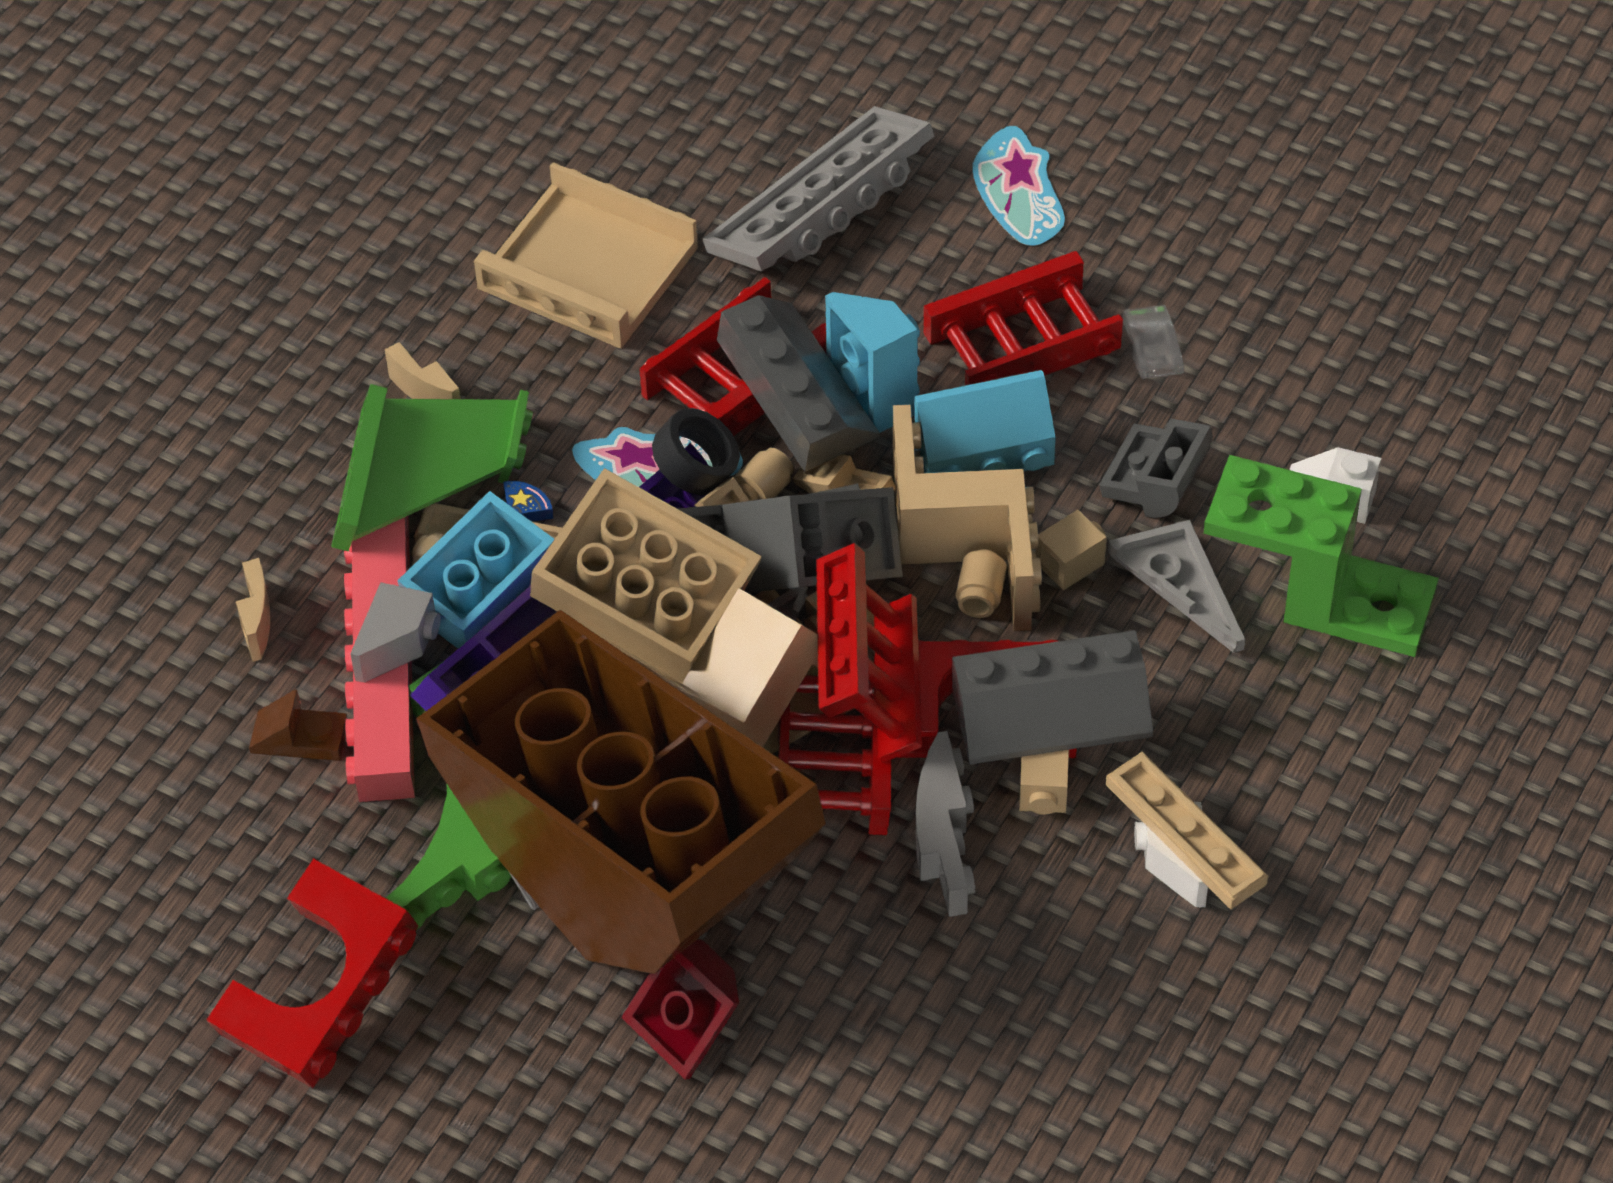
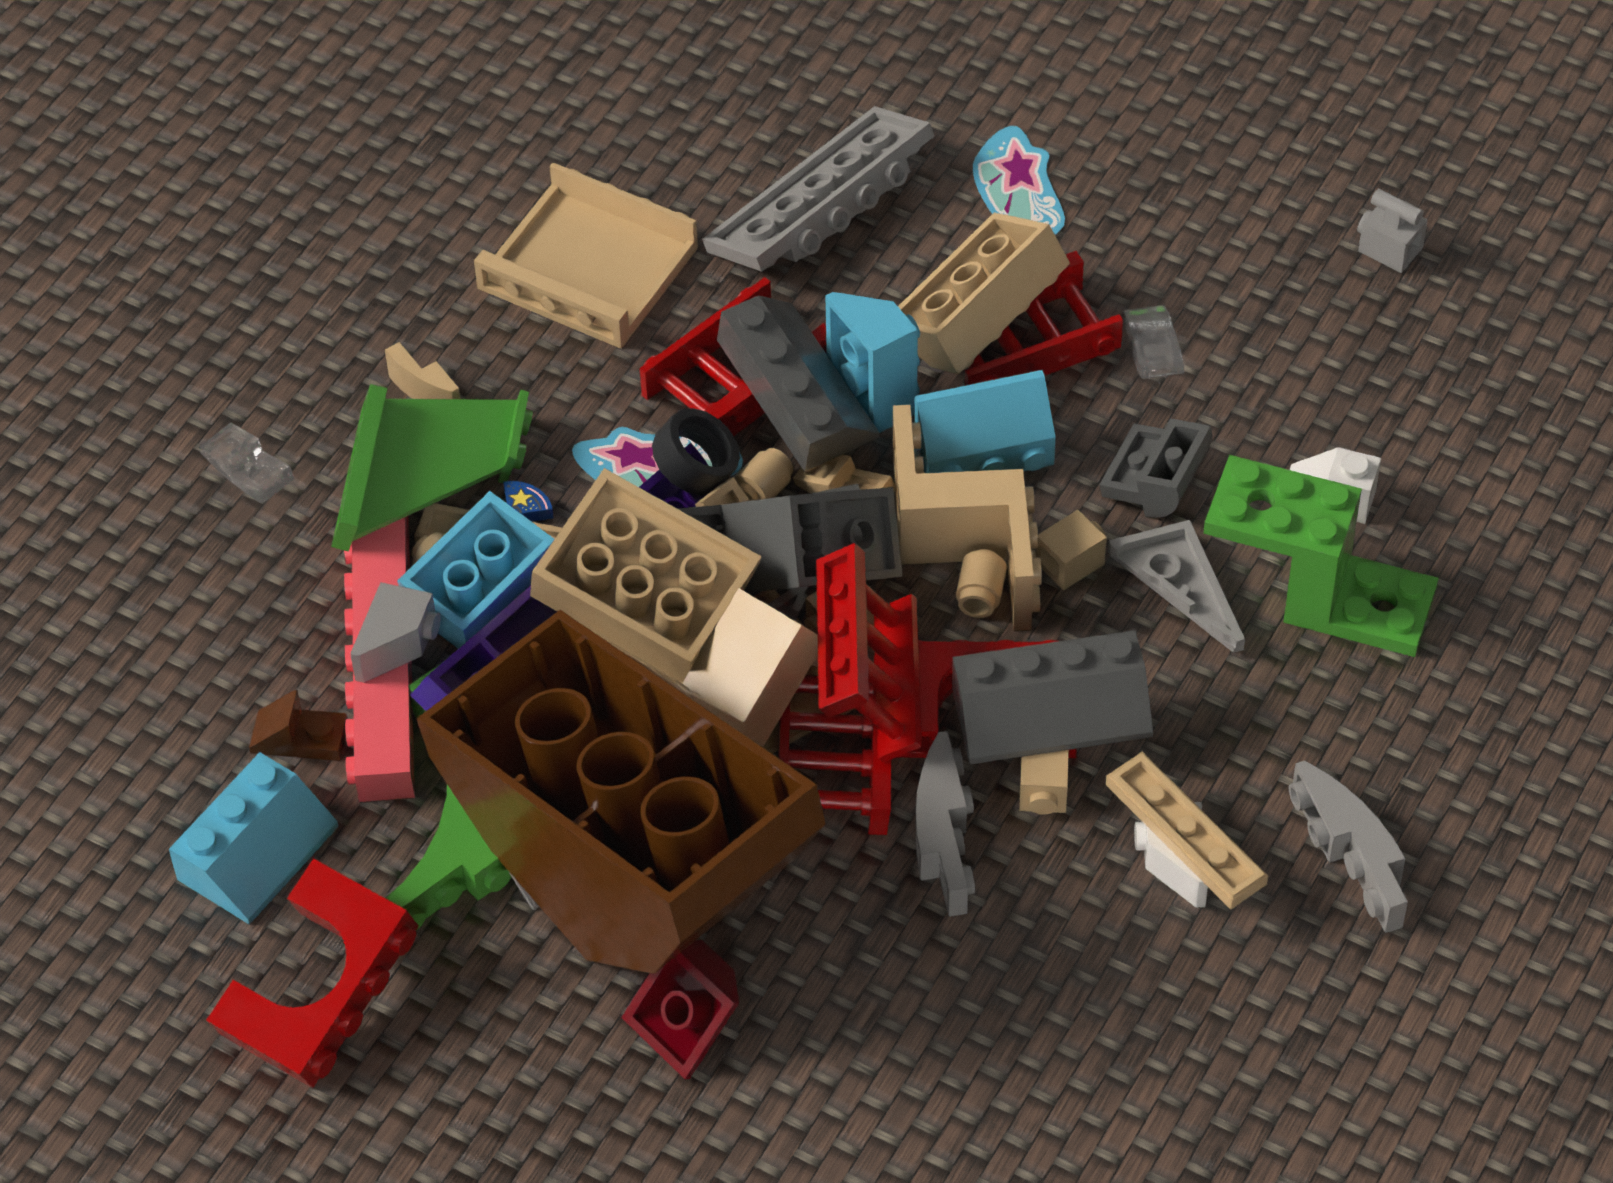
(245, 464): none -> clear slope
(252, 839): none -> medium azure slope
(255, 610): tan slope -> none
(983, 289): none -> tan slope
(1352, 832): none -> light grey slope
(1392, 231): none -> light grey brick

